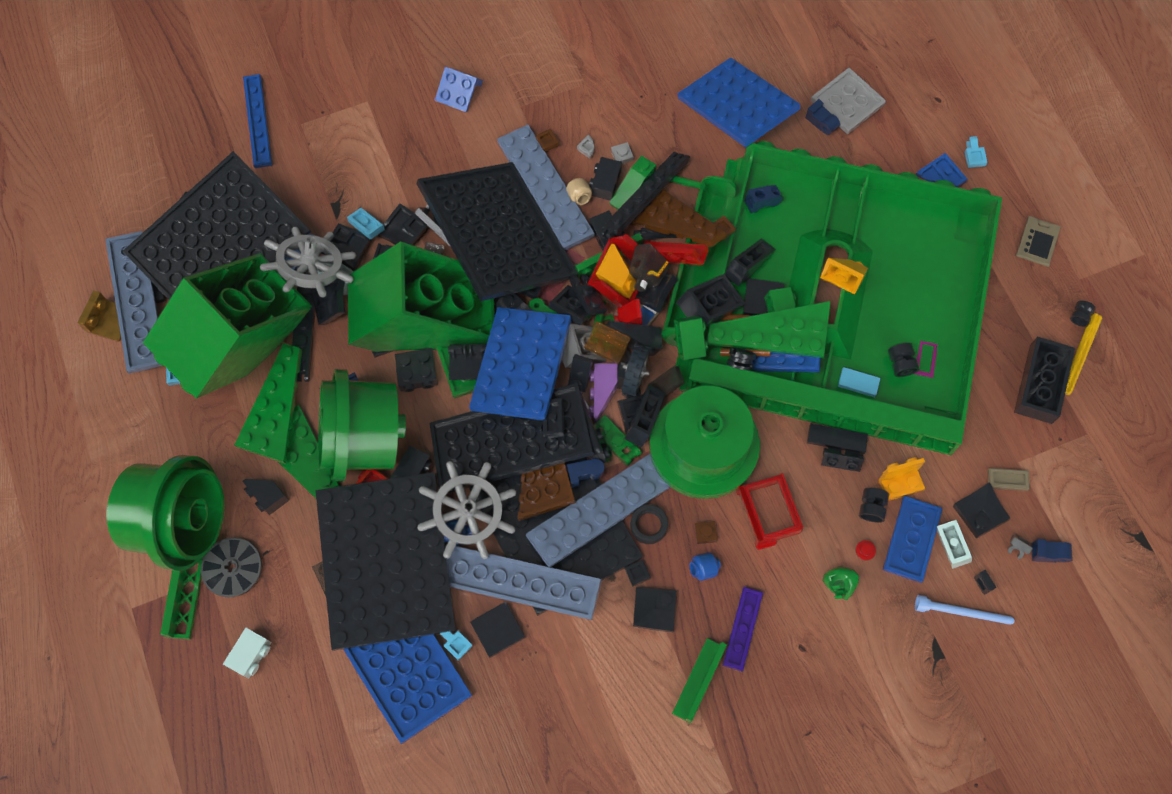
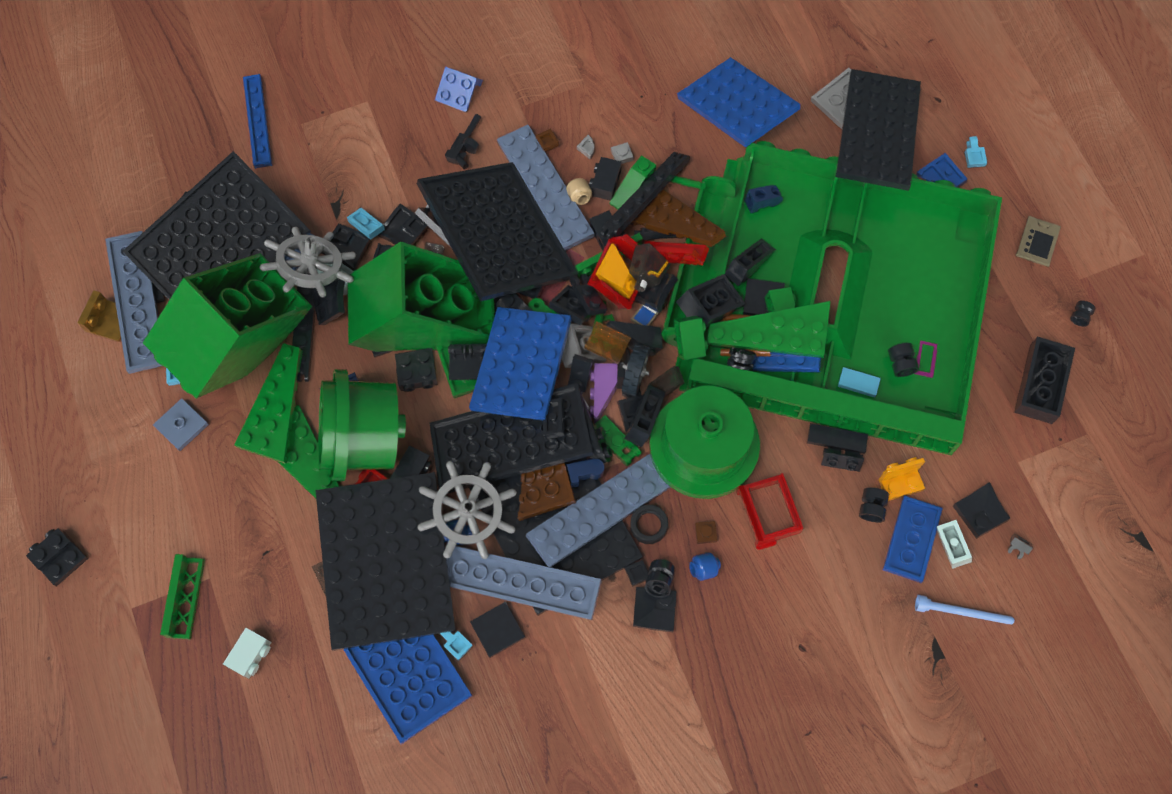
(56, 556): none -> black plate
(167, 511): green piece -> none
(180, 424): none -> sand blue plate
(243, 576): dark grey piece -> none
(267, 494): black slope -> none
(463, 143): none -> black piece
(630, 313): red slope -> none
(660, 578): none -> black wheel
(699, 680): green fence -> none
(725, 224): reddish brown plate -> none
(742, 629): dark purple tile -> none
(822, 118): dark blue leg -> none
(841, 582): green piece -> none
(844, 273): light orange slope -> none
(865, 550): red plate -> none
(879, 130): none -> black plate
(984, 582): black tile -> none
(1008, 479): dark tan tile -> none
(1051, 551): dark blue leg -> none
(1082, 351): yellow axle -> none

